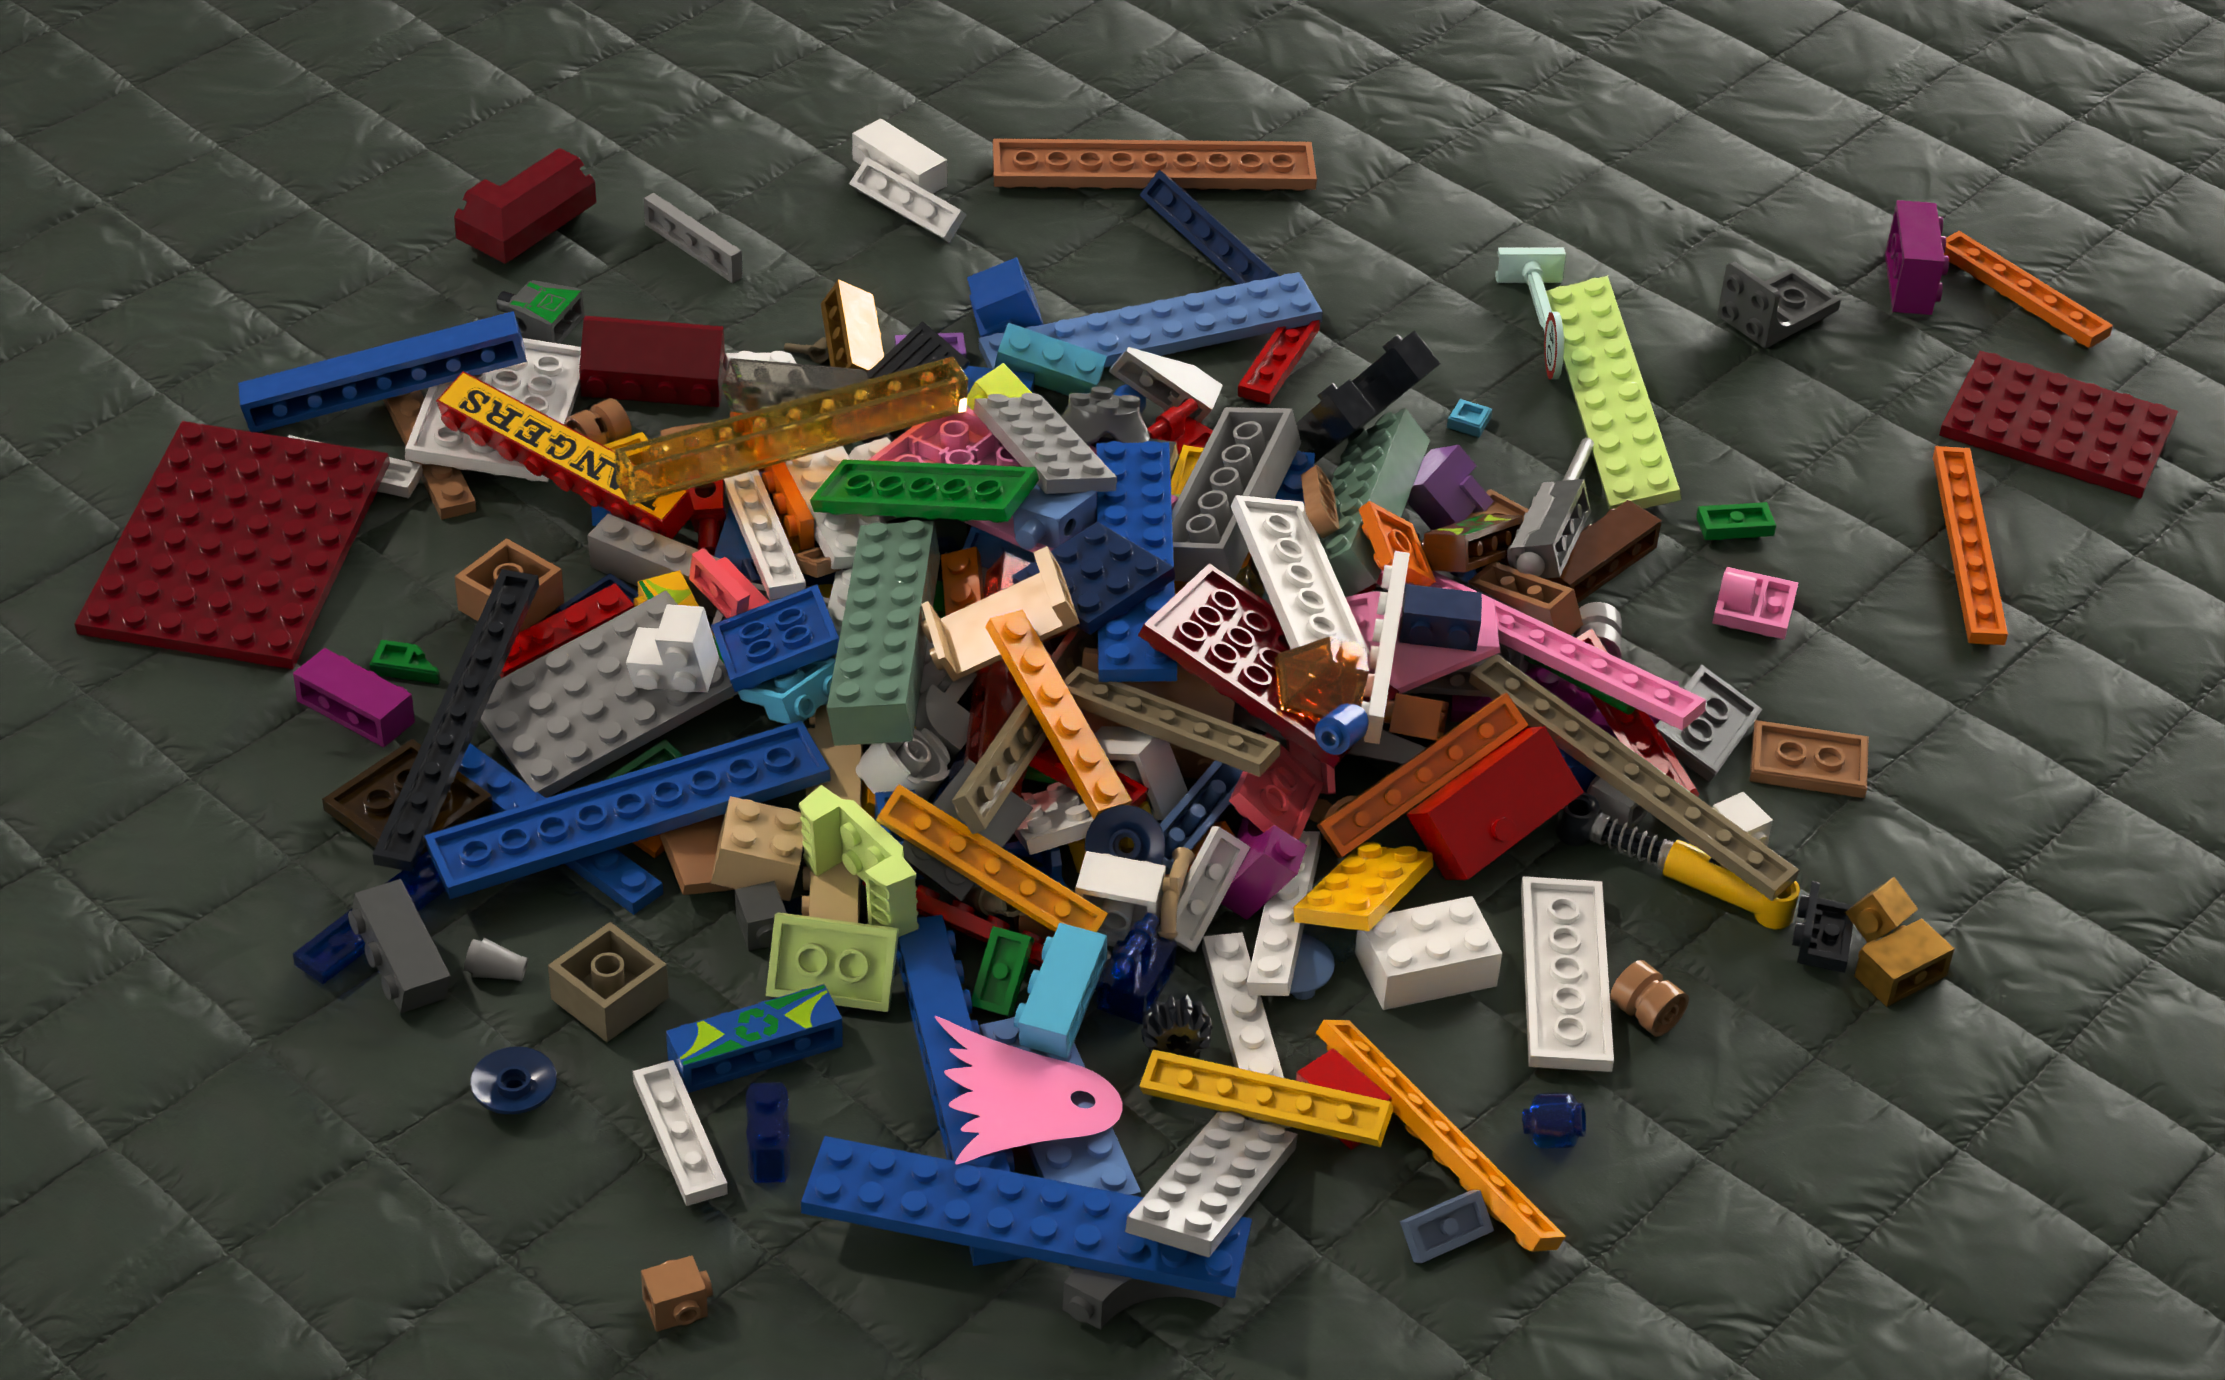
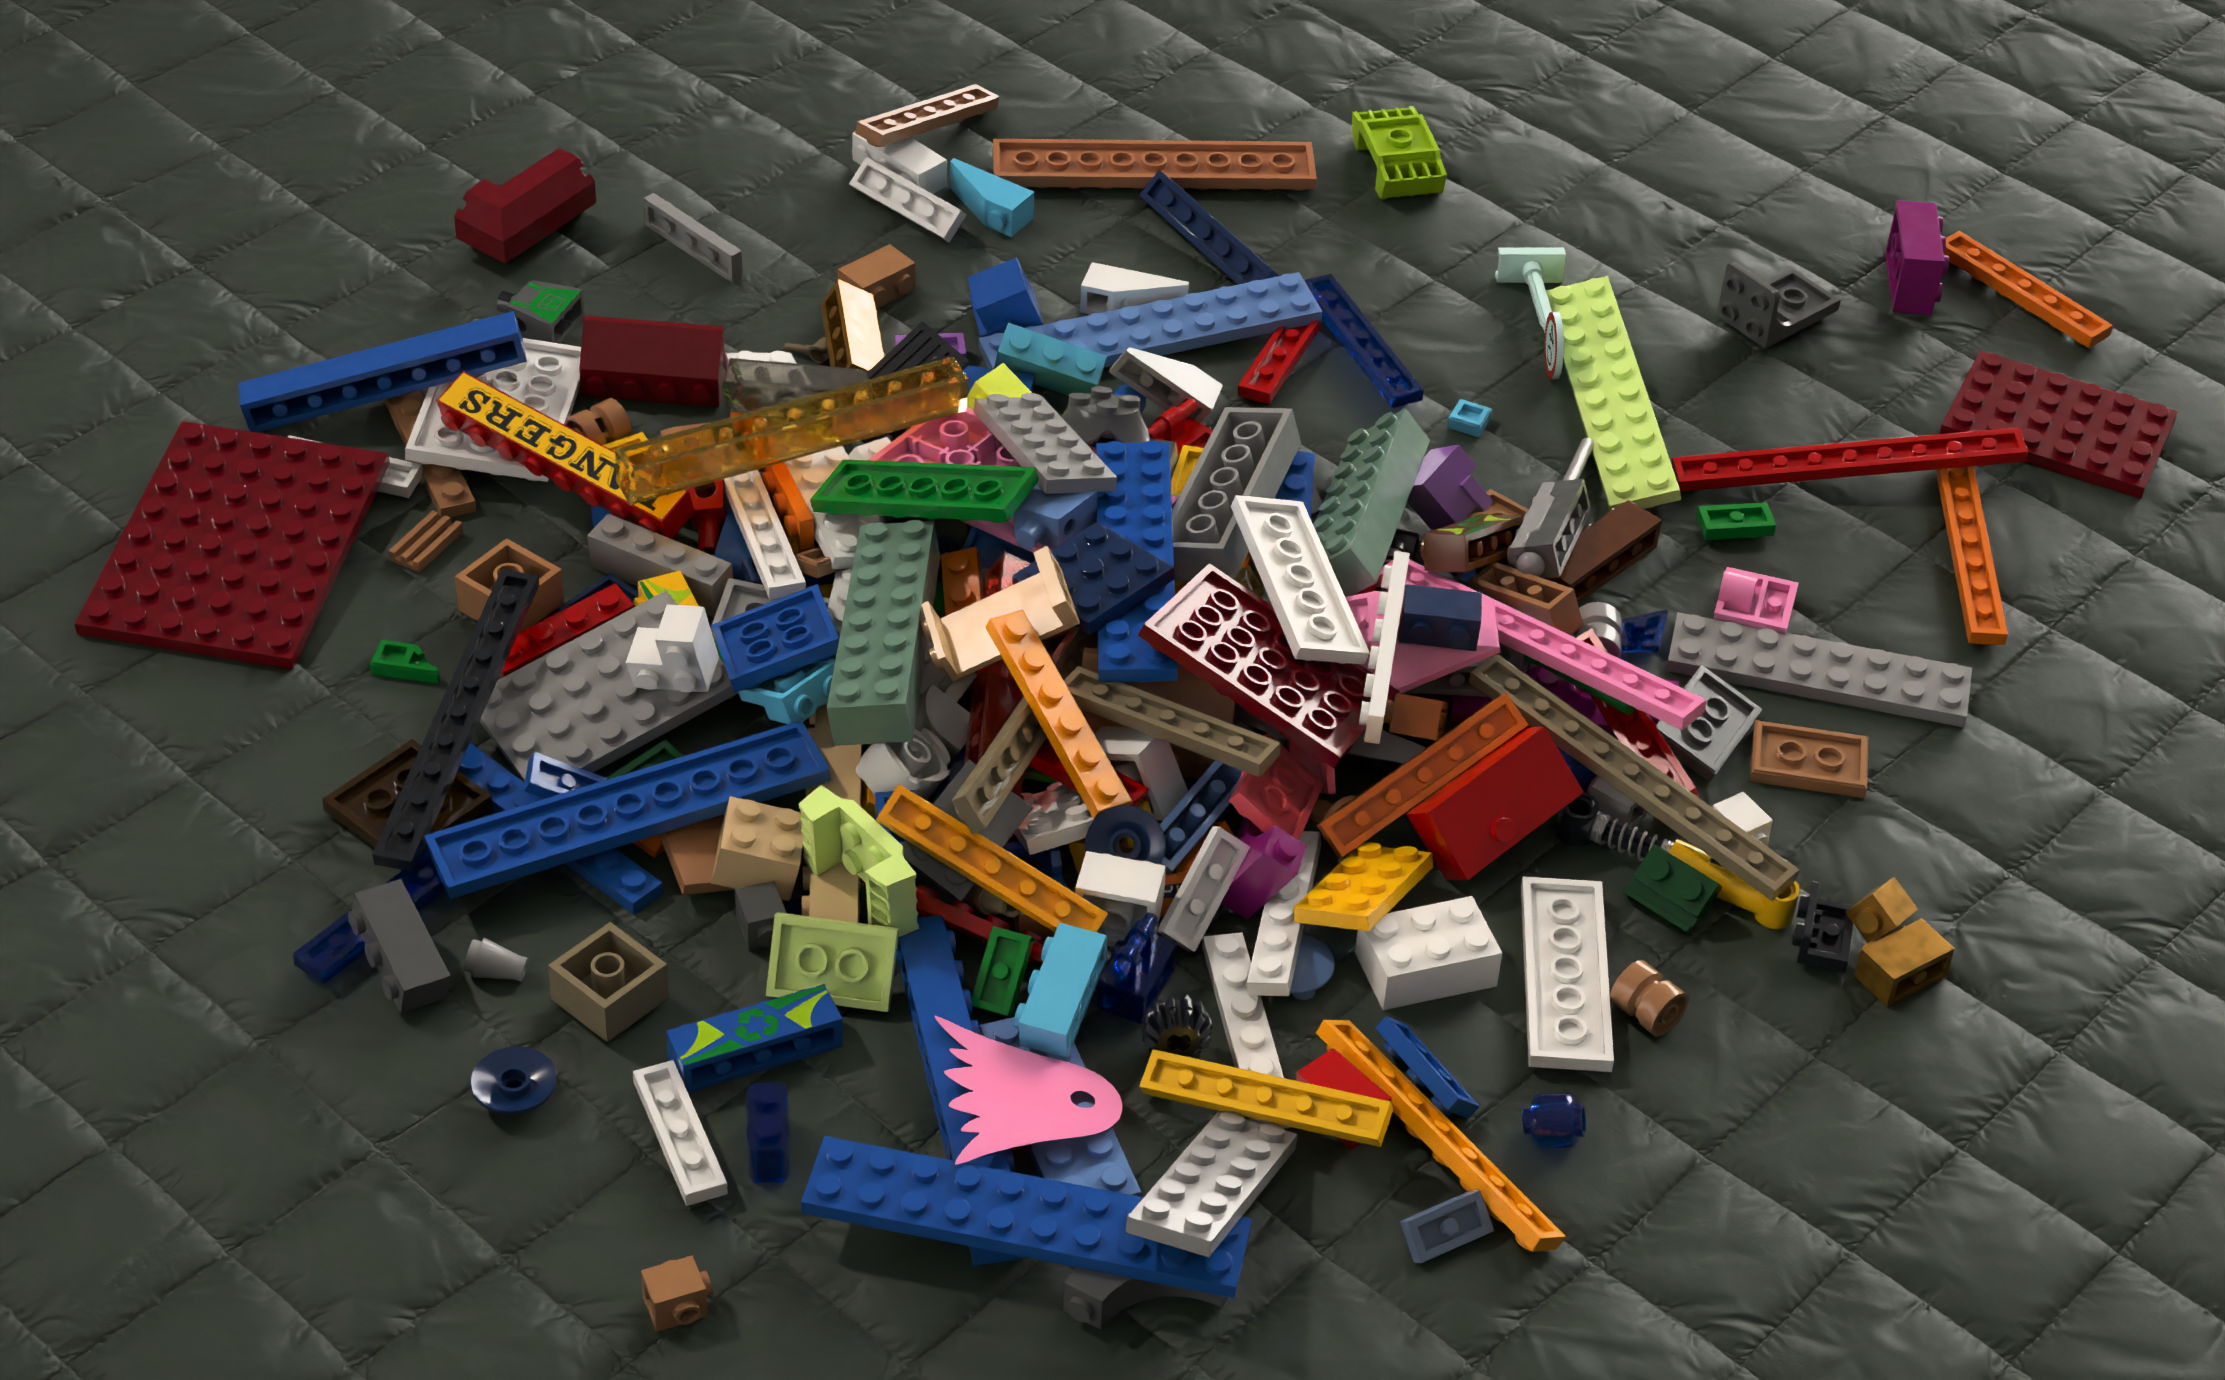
(354, 697): magenta brick -> none
(421, 539): none -> medium nougat tile
(552, 777): none -> blue plate
(724, 584): coral panel -> none
(883, 273): none -> medium nougat brick
(926, 115): none -> medium nougat plate
(991, 198): none -> medium azure slope
(1114, 288): none -> white slope
(1172, 888): tan piece -> none
(1320, 501): medium nougat beam -> none
(1321, 676): clear orange slope -> none
(1341, 728): blue brick -> none
(1361, 400): black wedge -> none
(1364, 343): none -> clear blue plate
(1392, 534): orange plate -> none
(1402, 150): none -> lime plate
(1426, 1068): none -> blue plate
(1643, 632): none -> clear blue piece
(1672, 889): none -> dark green plate
(1822, 669): none -> light grey plate
(1849, 459): none -> red plate

